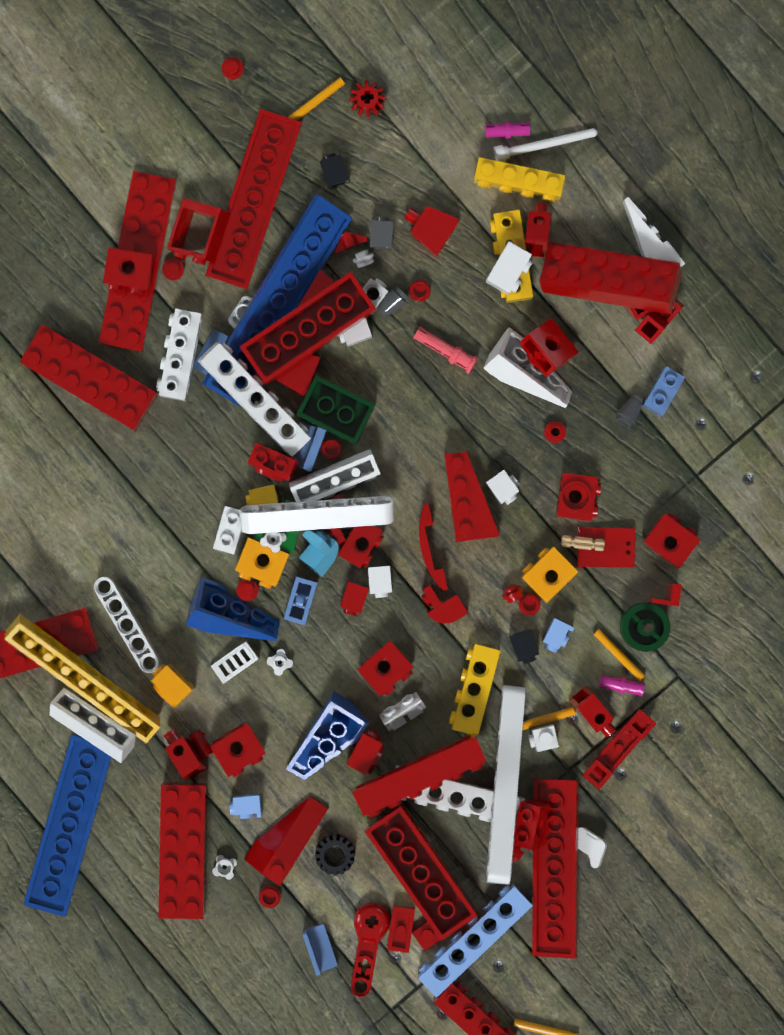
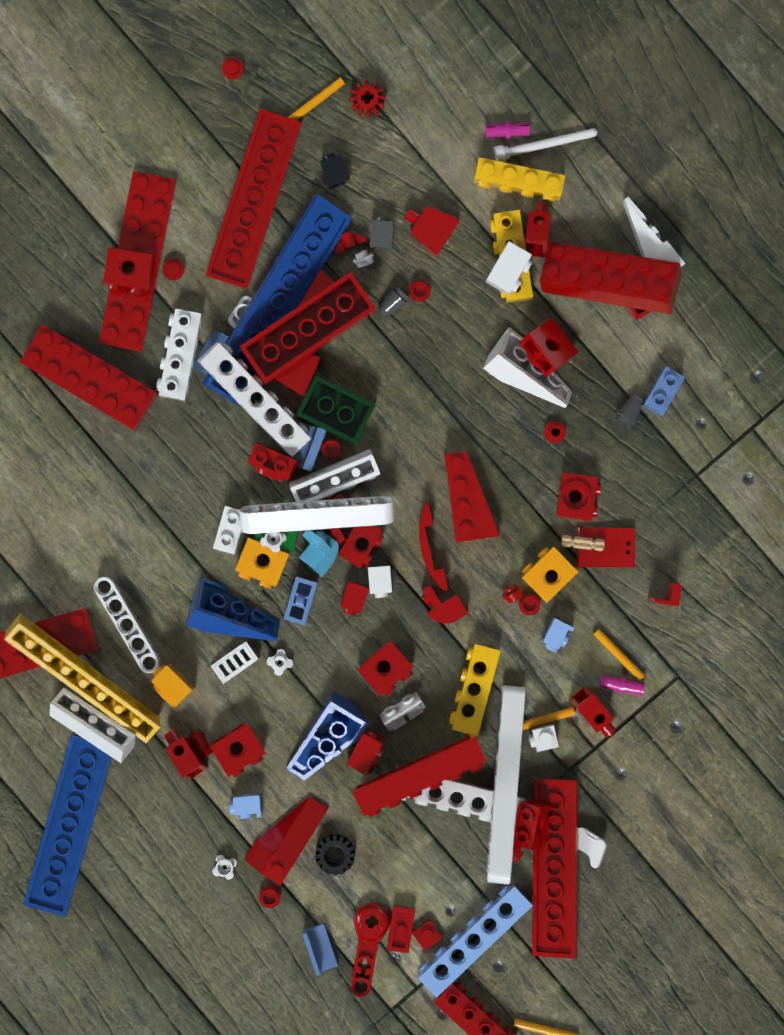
(182, 226): red window -> none
(182, 850): red brick -> none
(247, 590): red plate -> none
(262, 495): yellow brick -> none
(356, 334): white brick -> none
(380, 287): white brick -> none
(421, 871): red brick -> none
(454, 354): coral pin -> none
(503, 487): white brick -> none
(524, 646): black brick -> none
(618, 748): red slope -> none
(645, 627): dark green wheel -> none
(656, 322): red brick -> none
(684, 539): red brick -> none

